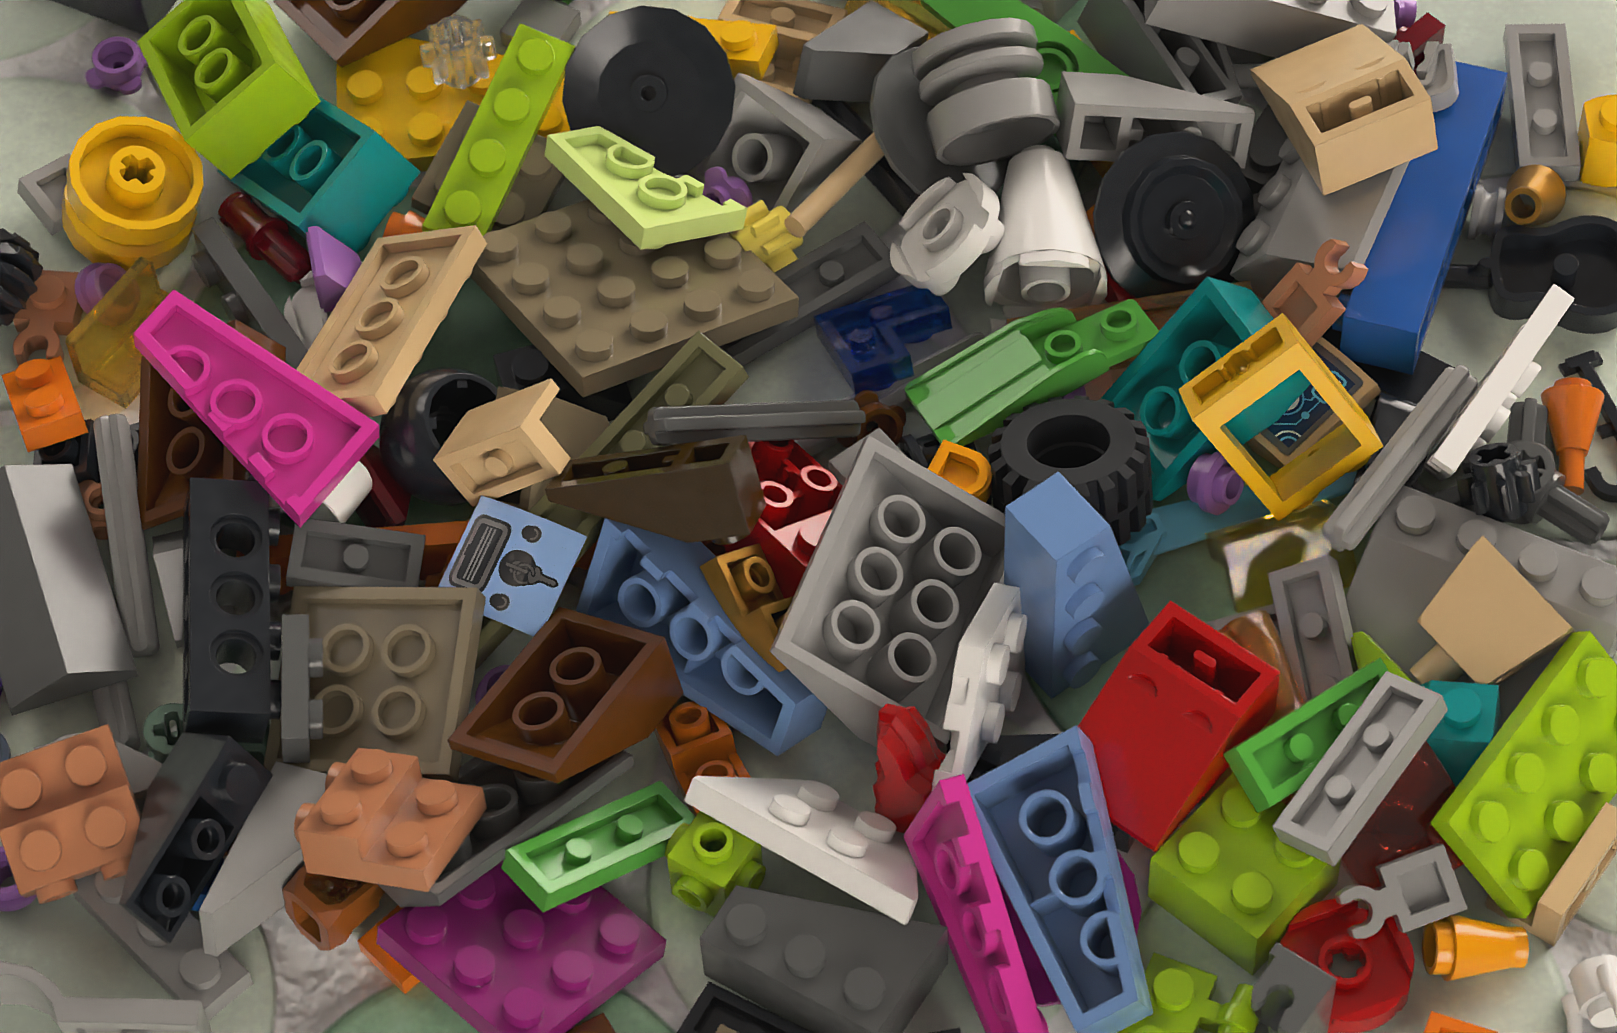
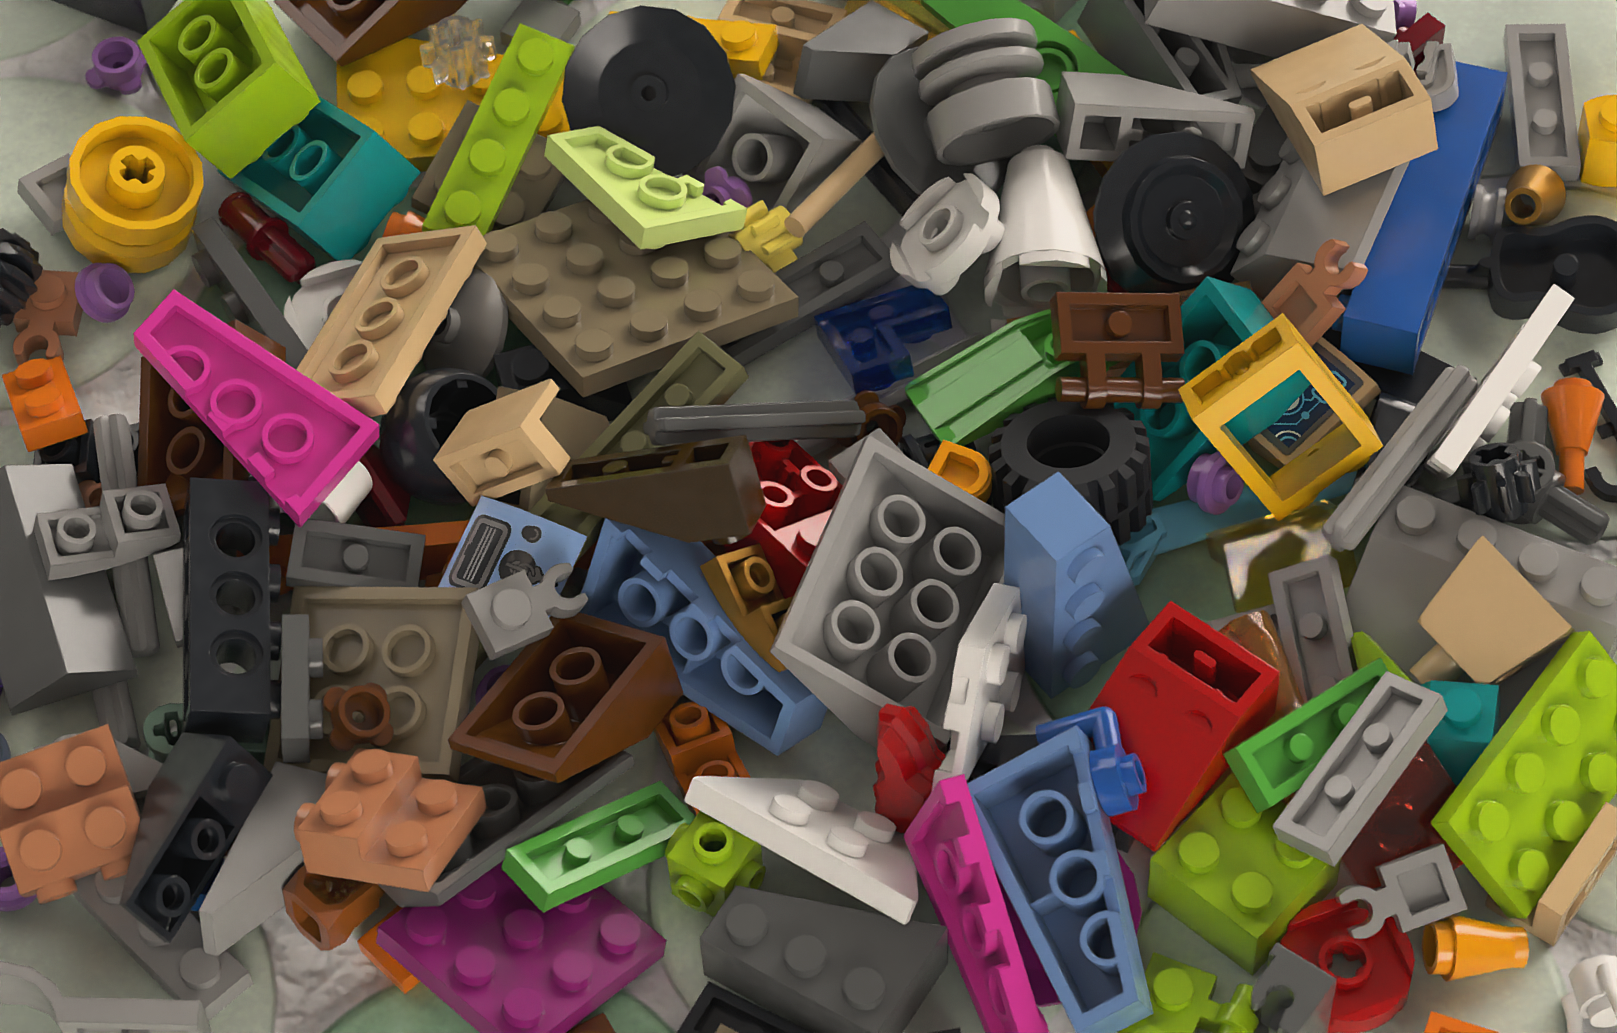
(104, 339): clear yellow panel -> none
(119, 531): none -> light grey slope
(331, 265): medium lavender slope -> none
(371, 703): none -> reddish brown plate
(472, 328): none -> light grey dish
(516, 613): none -> light grey plate
(1114, 774): none -> blue plate
(1117, 328): none -> reddish brown plate

